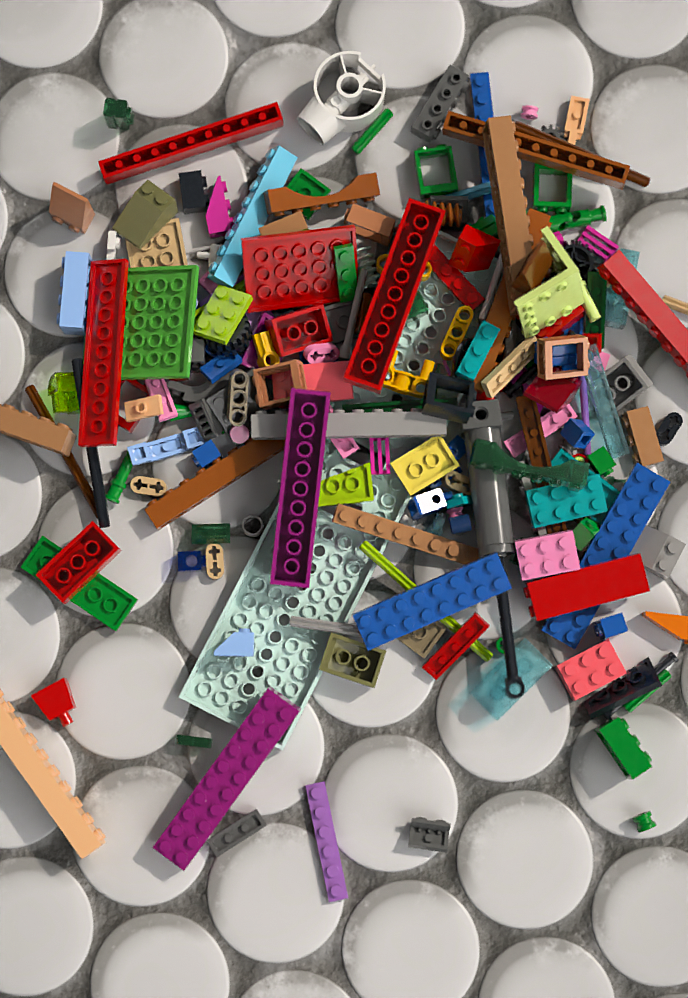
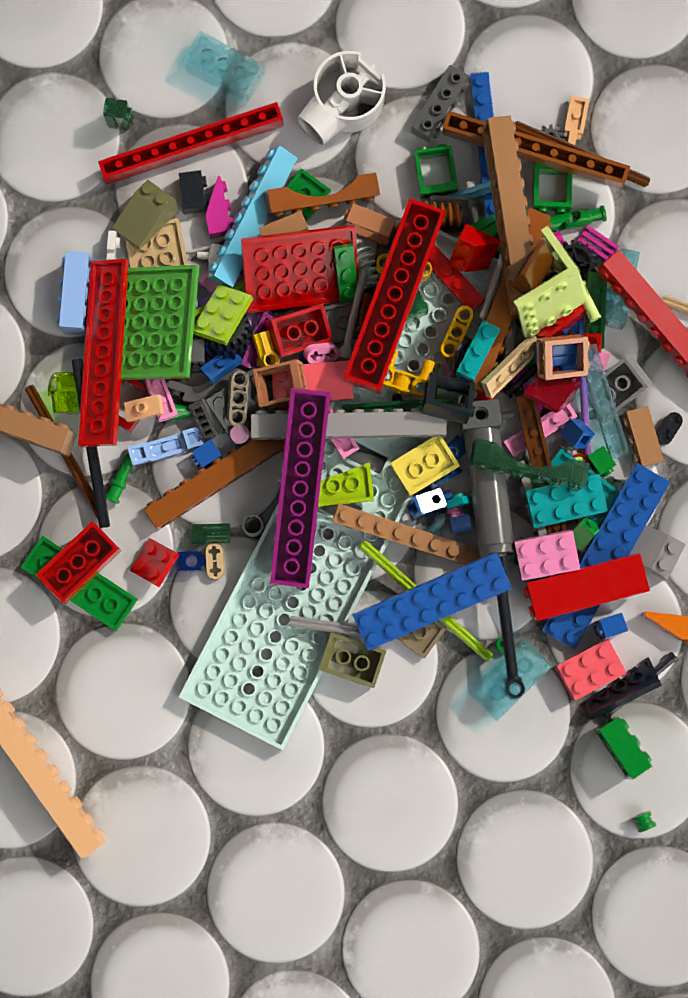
(56, 701): red torso -> none
(70, 208): nougat slope -> none
(149, 482): tan beam -> none
(154, 562): none -> red plate
(193, 741): clear green beam -> none
(223, 67): none -> clear light blue brick
(226, 778): magenta brick -> none
(236, 832): dark grey plate -> none
(237, 644): light blue slope -> none
(326, 841): medium lavender plate -> none
(372, 131): green axle -> none
(387, 454): dark pink tile -> none
(429, 834): dark grey bracket -> none
(455, 646): red plate -> none
(456, 487): tan beam -> none
(529, 112): bright pink bush -> none
(664, 676): green axle -> none

